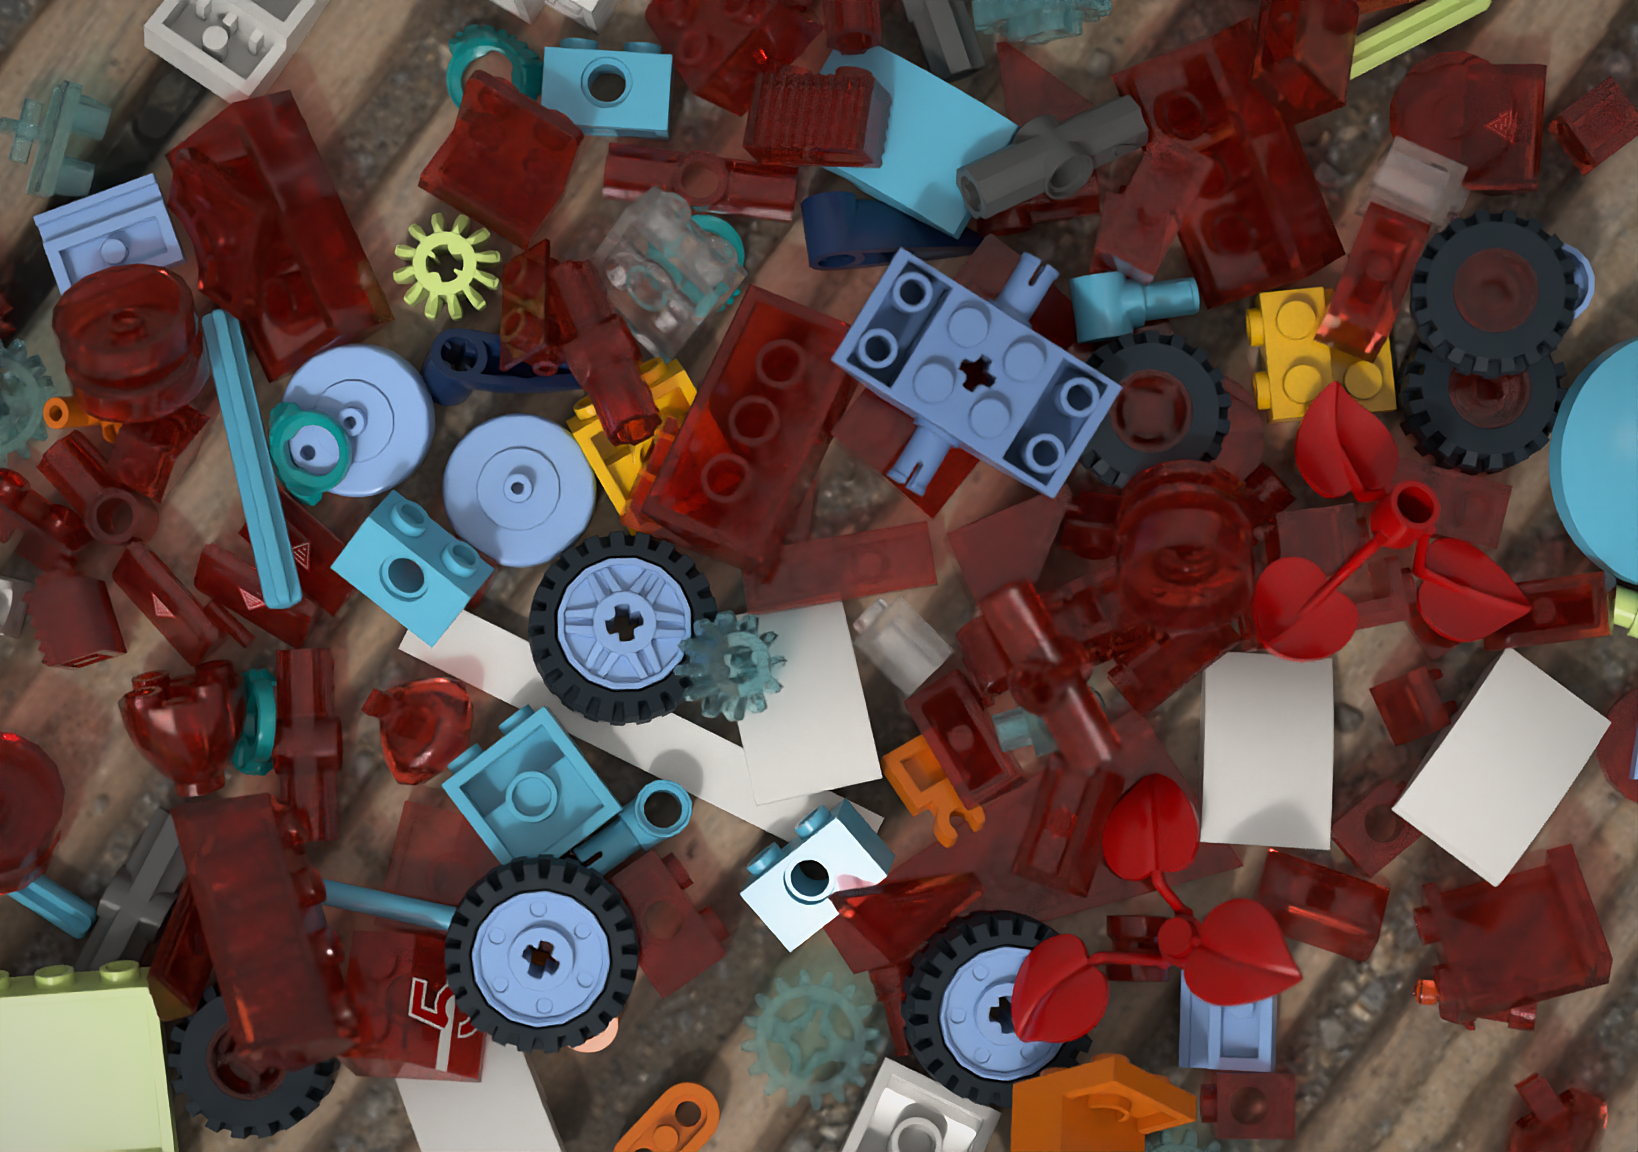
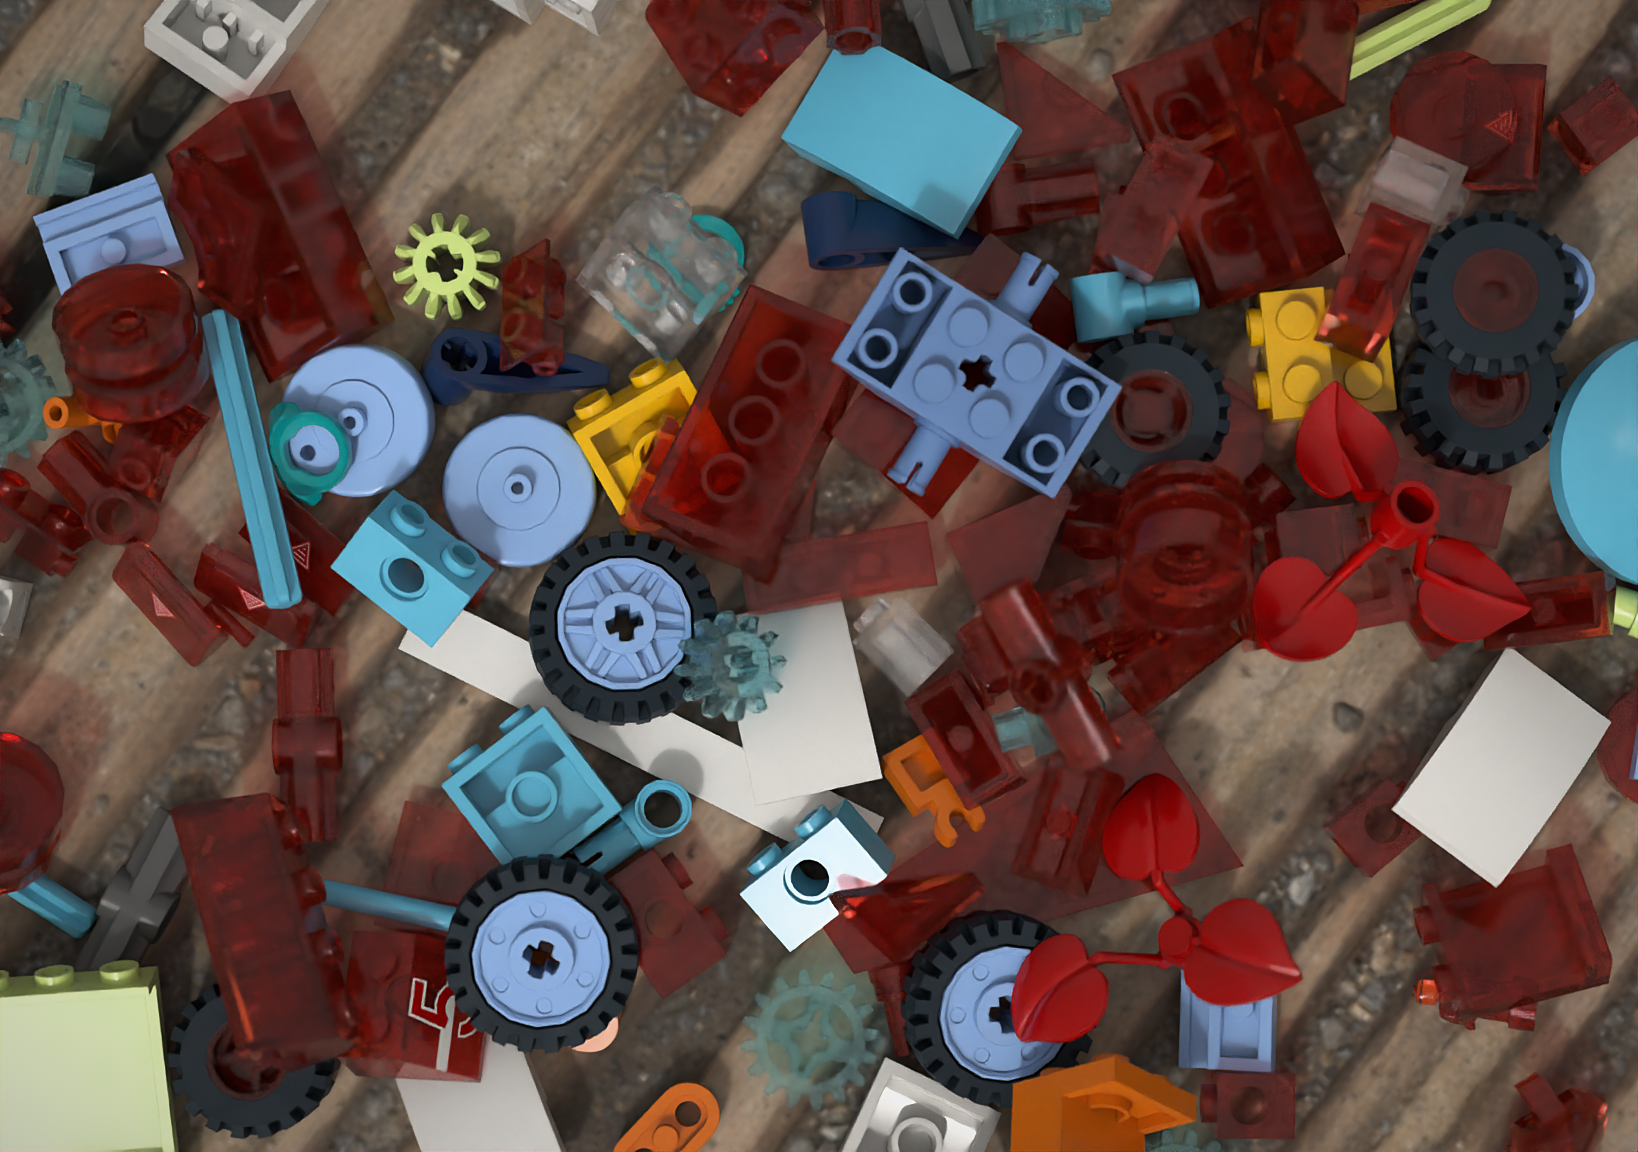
(73, 620): clear red brick -> none
(181, 961): clear red slope -> none
(187, 723): clear red piece -> none
(258, 737): teal piece -> none
(422, 726): clear red piece -> none
(479, 42): teal piece -> none
(504, 160): clear red bracket -> none
(602, 353): clear red piece -> none
(638, 113): medium azure brick -> none
(742, 191): clear red piece -> none
(817, 118): clear red brick -> none
(1052, 156): dark grey piece -> none
(1125, 934): clear red wheel -> none
(1266, 752): white slope -> none
(1322, 905): clear red slope -> none
(1412, 705): clear red tile -> none

